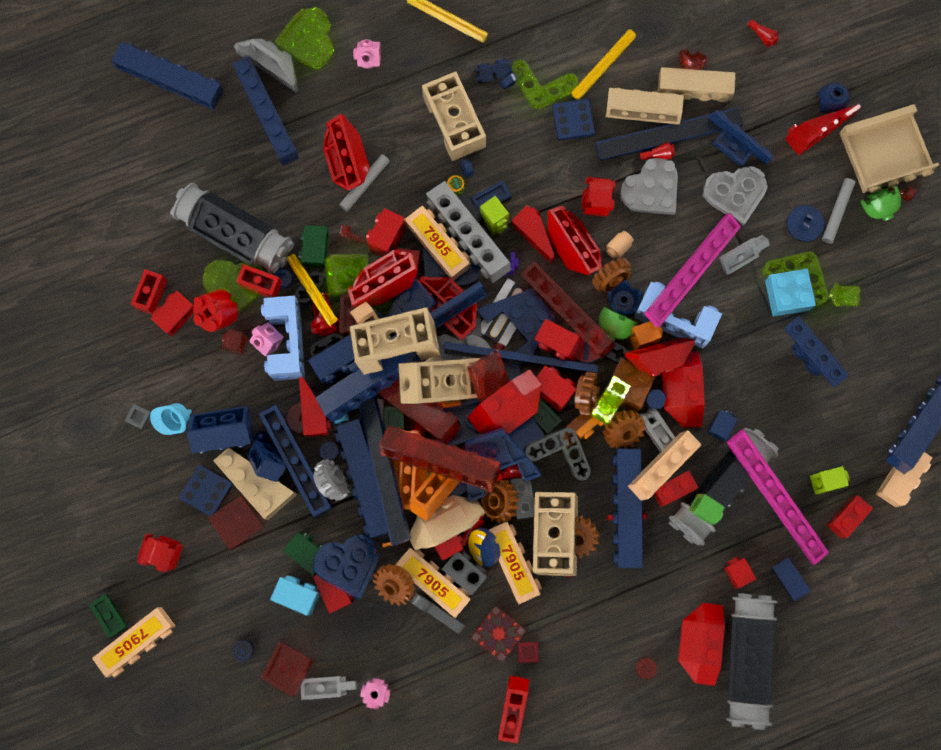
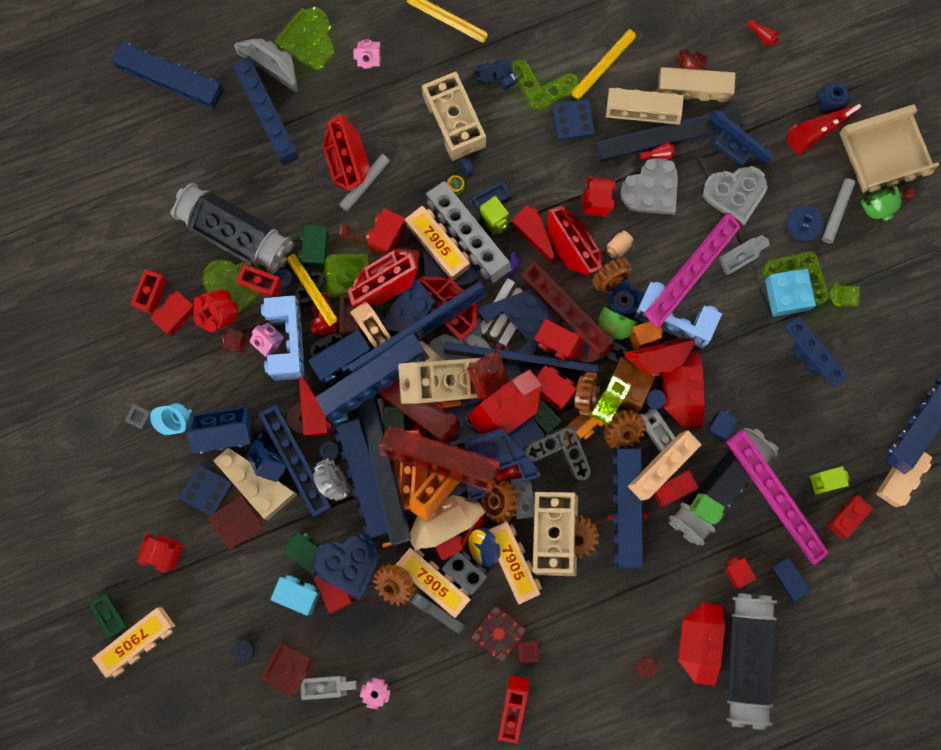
(414, 333): tan plate -> none

